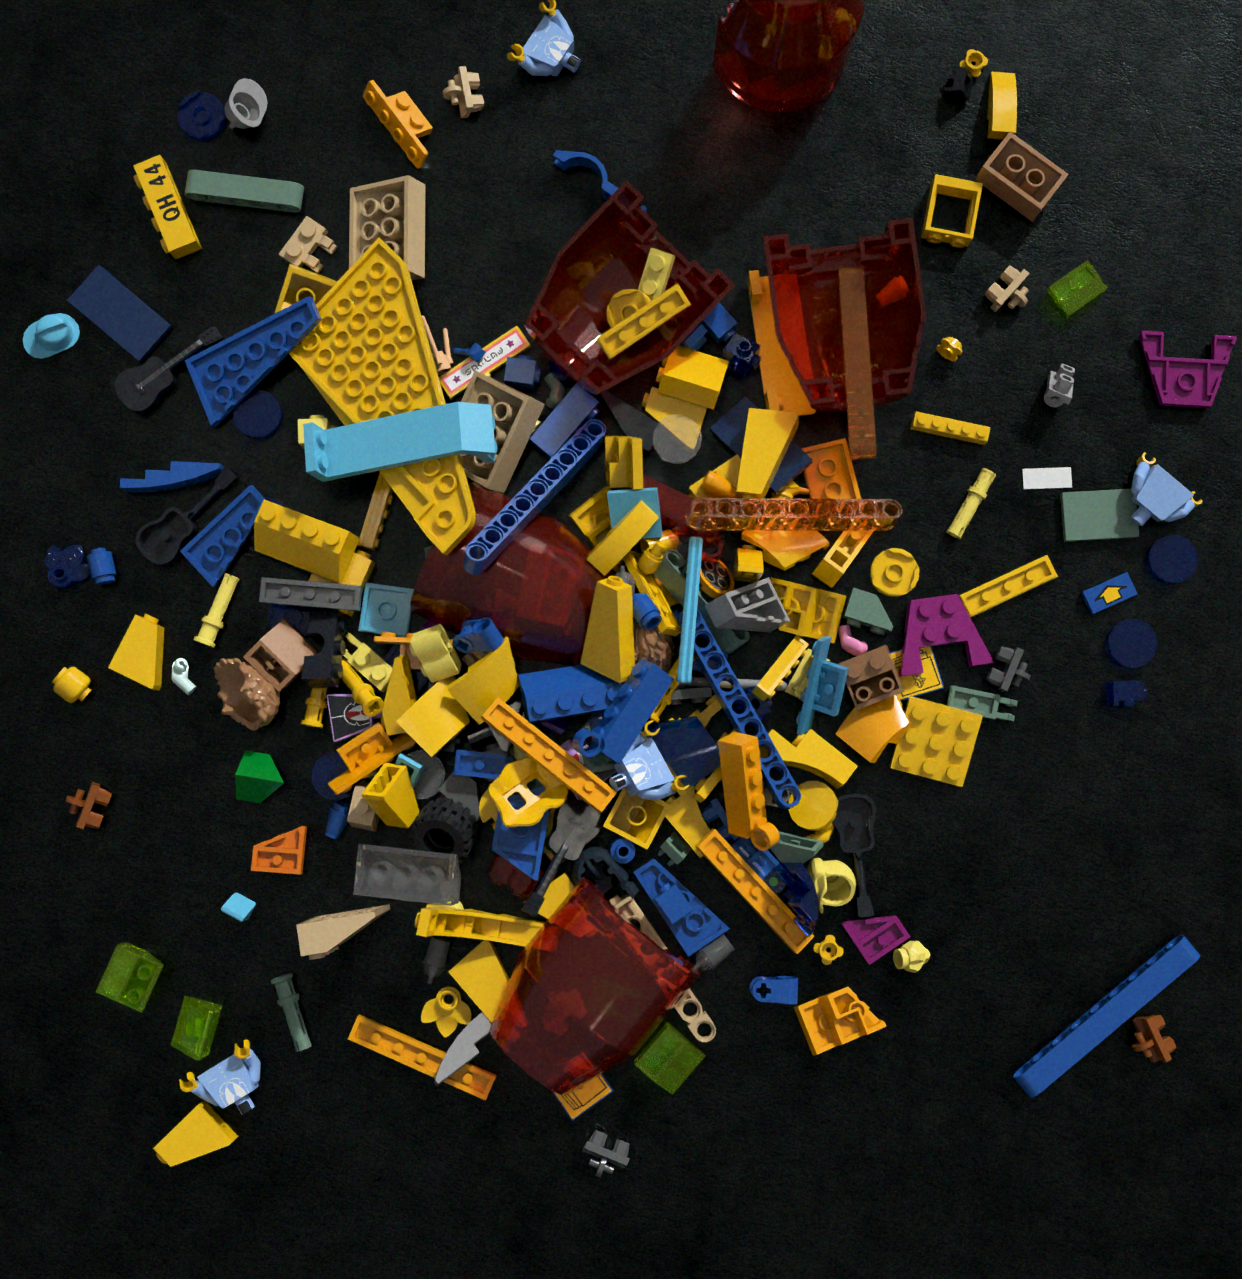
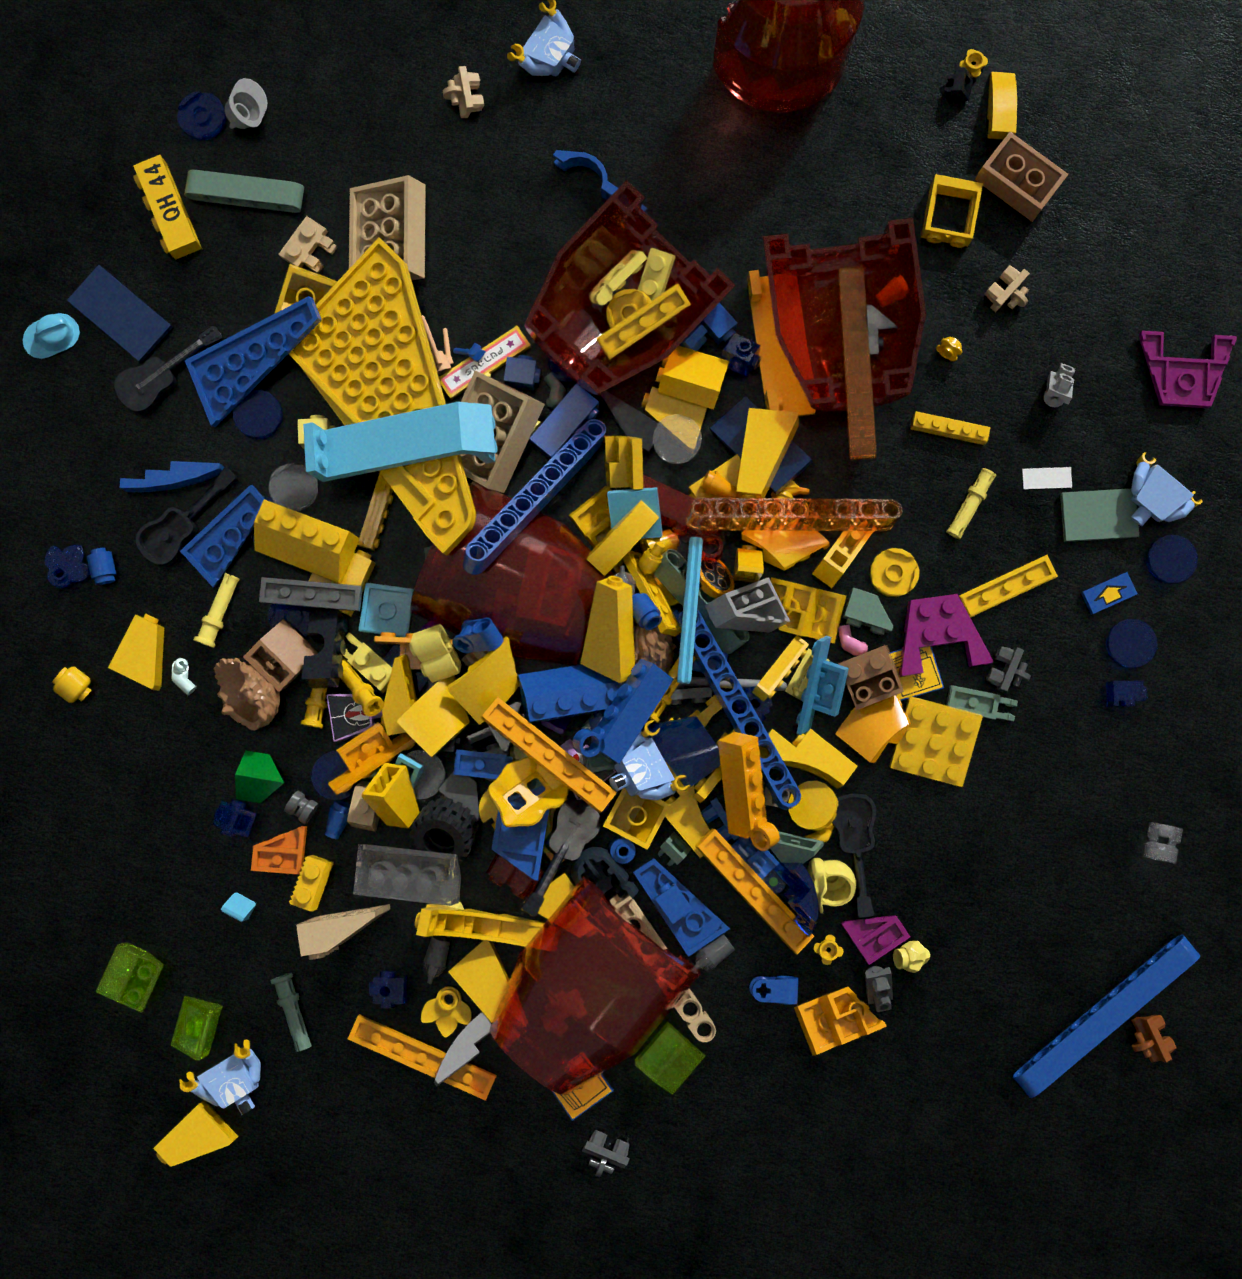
(88, 817): dark orange hips -> none
(234, 818): none -> clear blue brick
(293, 487): none -> clear tile
(301, 807): none -> dark grey wheel
(311, 883): none -> yellow brick
(396, 984): none -> clear blue brick
(401, 119): light orange bracket -> none
(616, 277): none -> light yellow hinge
(831, 472): light orange tile -> none
(877, 325): none -> black slope
(879, 987): none -> dark grey hips
(1077, 288): clear neon green plate -> none
(1161, 851): none -> clear wheel

